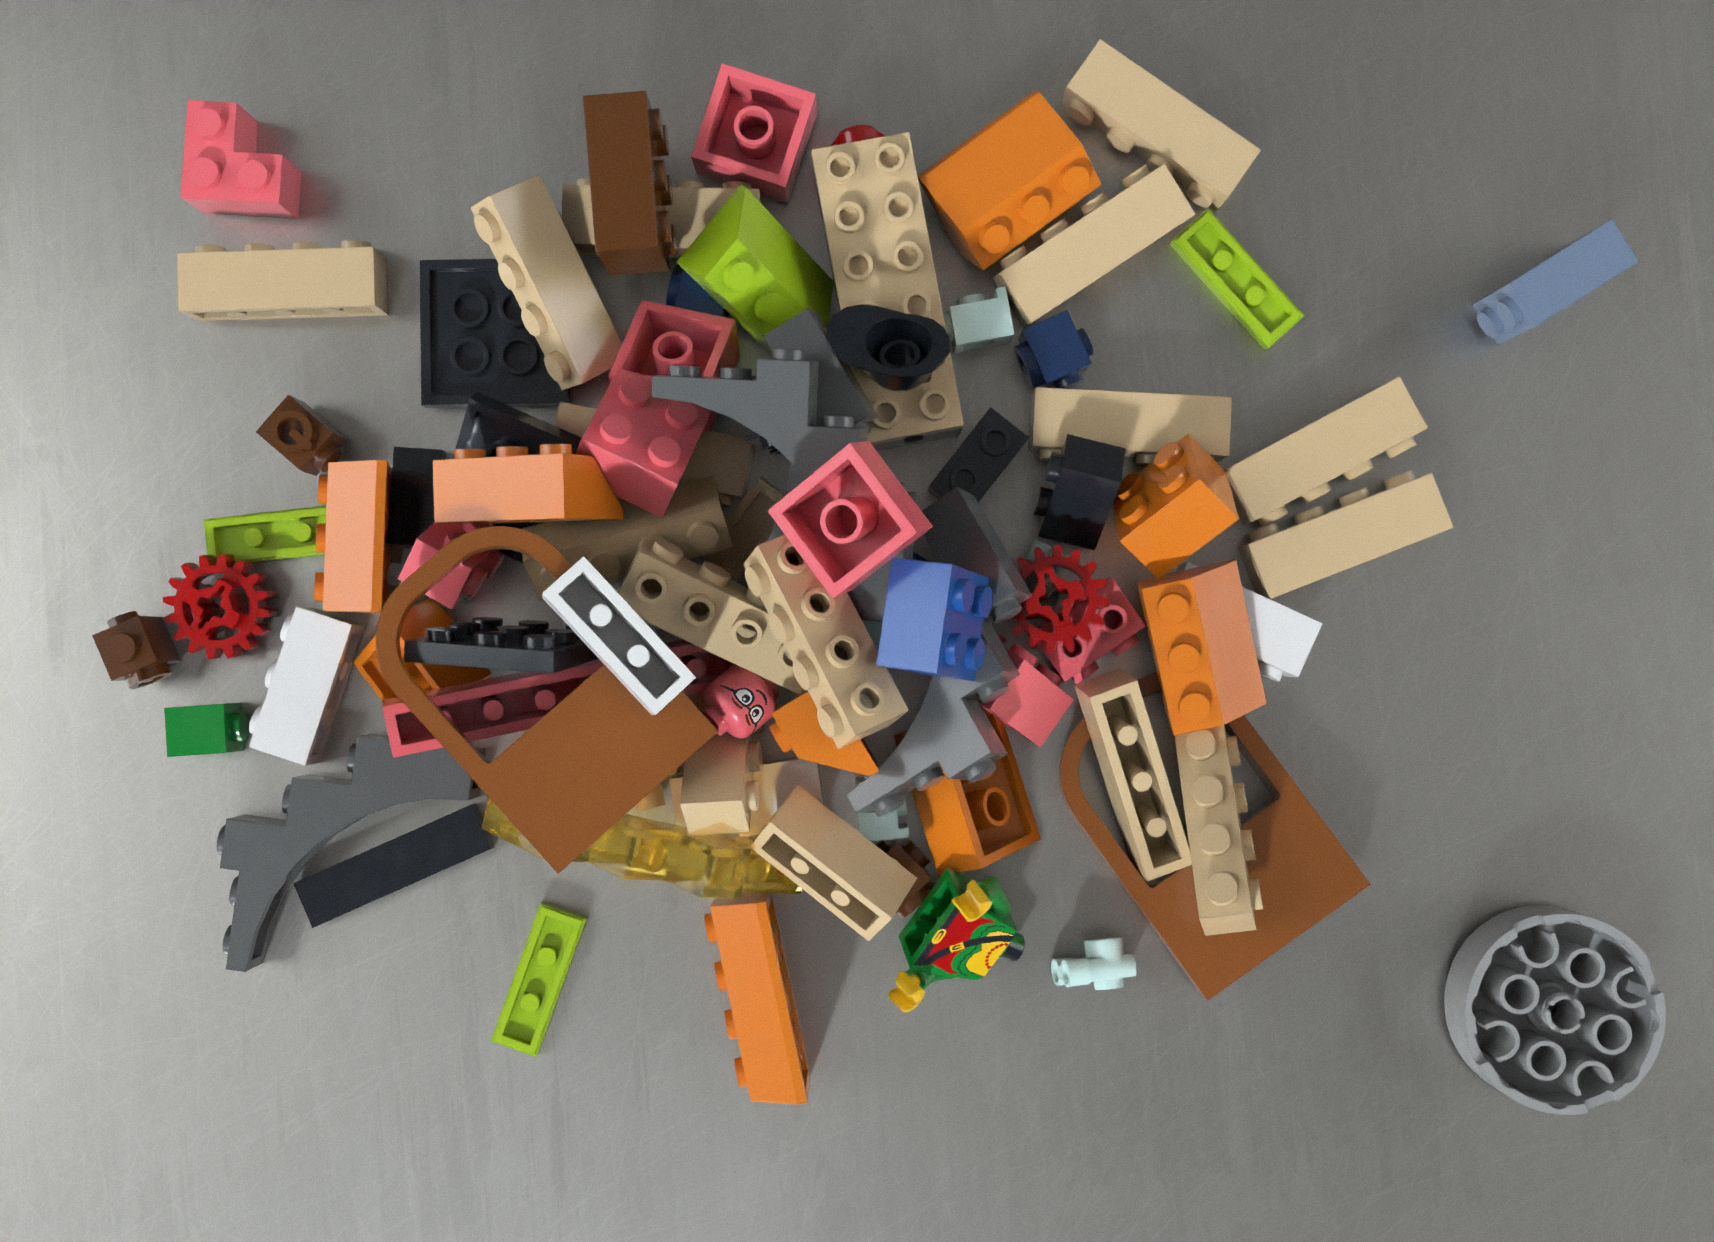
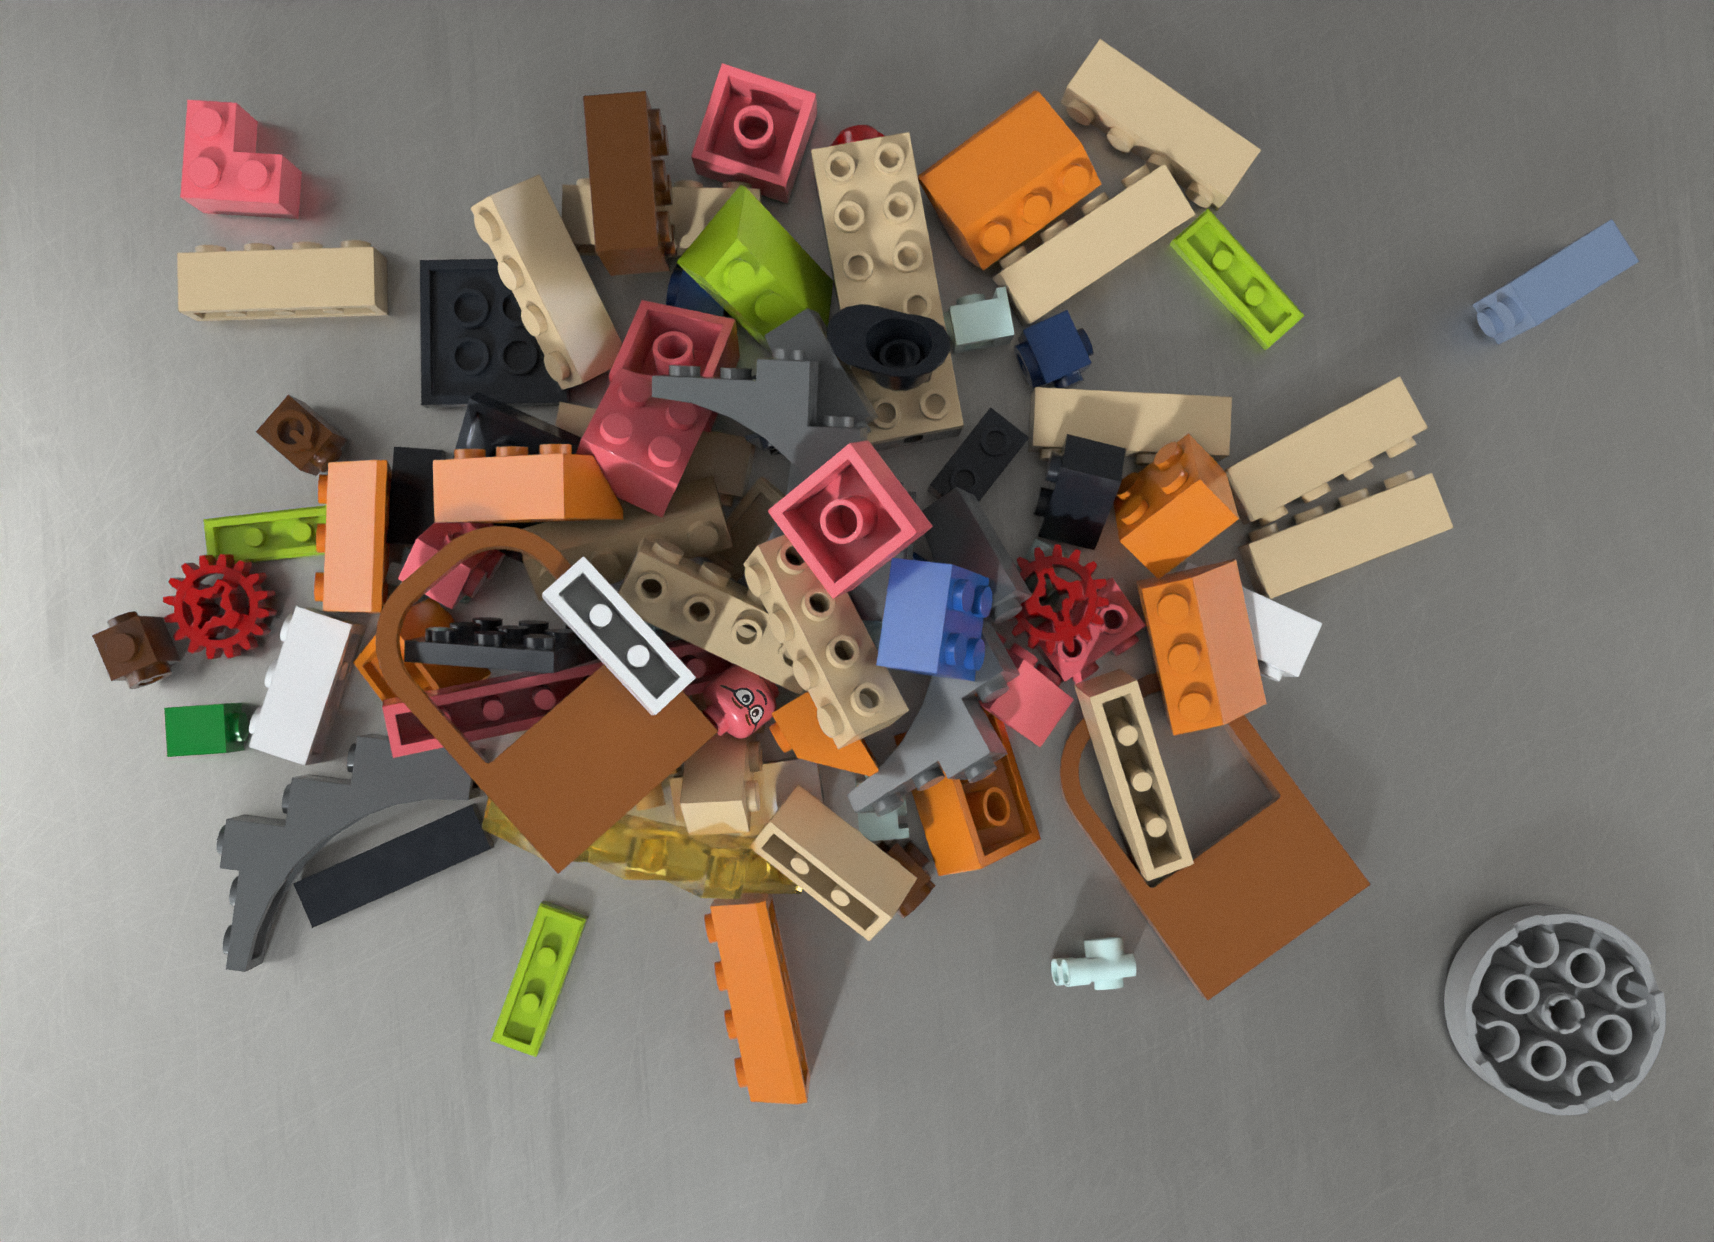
(955, 935): torso -> none
(1214, 831): tan brick -> none

